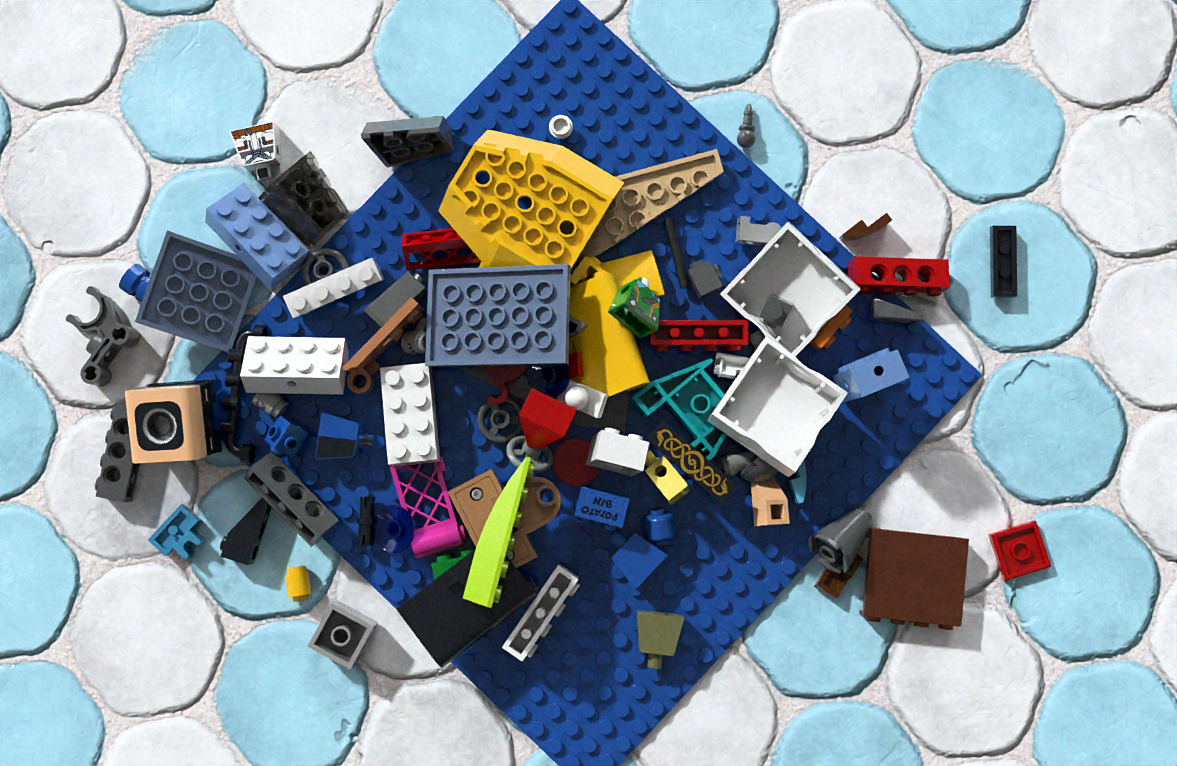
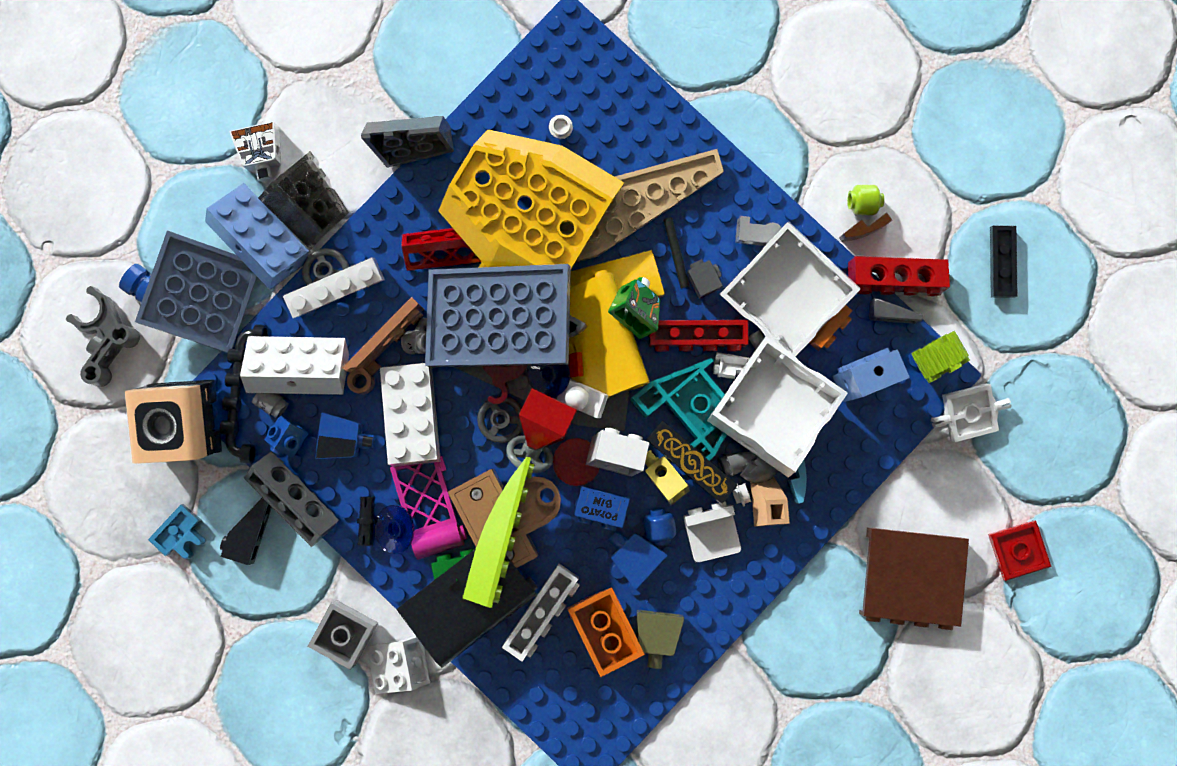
(106, 485): dark grey brick -> none
(298, 583): yellow brick -> none
(395, 297): dark grey slope -> none
(398, 666): none -> white bracket
(579, 270): yellow bracket -> none
(605, 631): none -> orange slope
(712, 532): none -> white bracket
(741, 494): none -> white plate
(746, 137): dark grey bar -> none
(775, 311): dark grey brick -> none
(833, 583): reddish brown slope -> none
(841, 540): dark grey cone -> none
(865, 200): none -> lime head
(941, 356): none -> lime brick
(970, 412): none -> white plate

